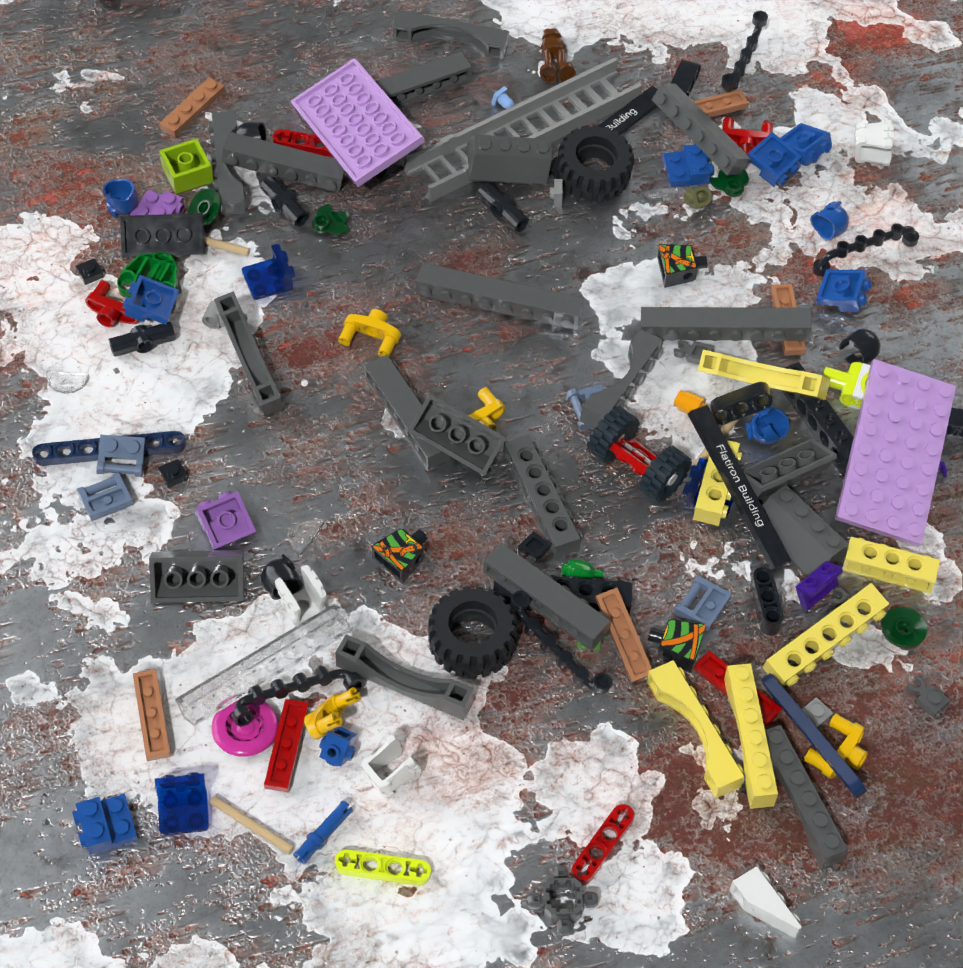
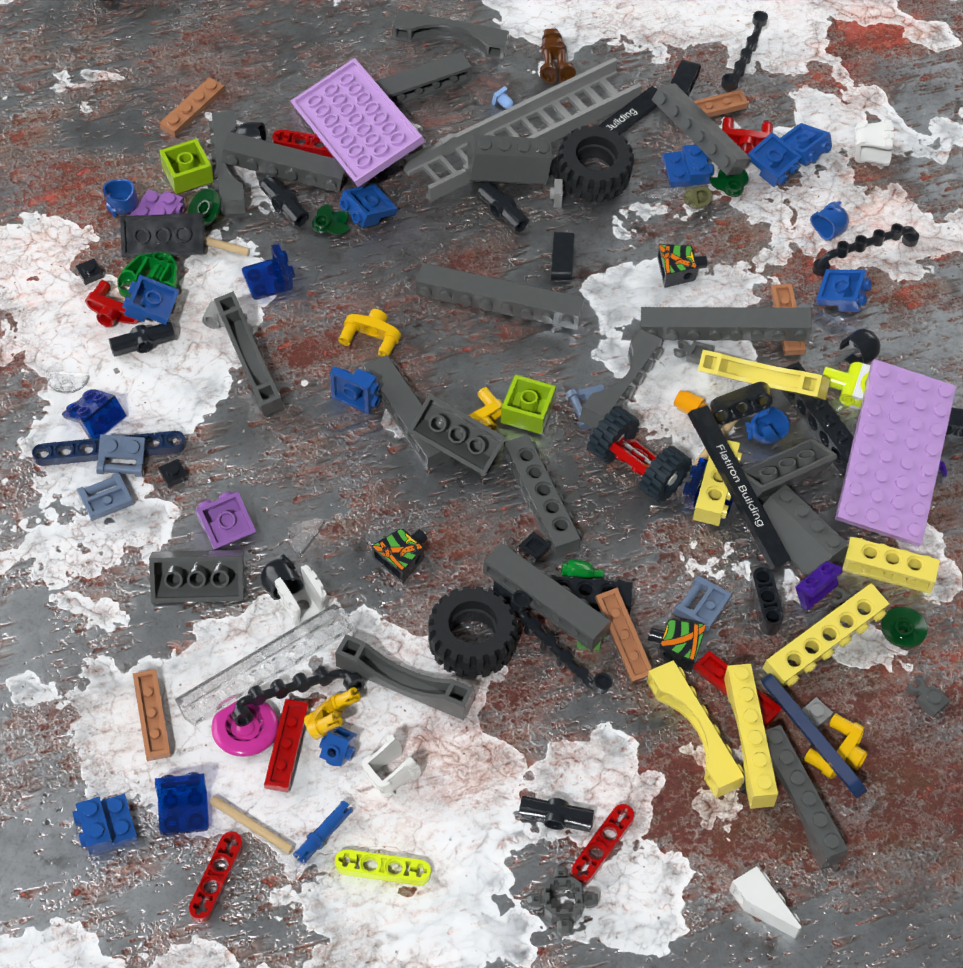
(95, 412): none -> clear blue bracket
(218, 877): none -> red beam
(355, 389): none -> blue plate
(367, 205): none -> blue plate
(528, 404): none -> lime brick
(556, 813): none -> black piece
(562, 257): none -> black beam

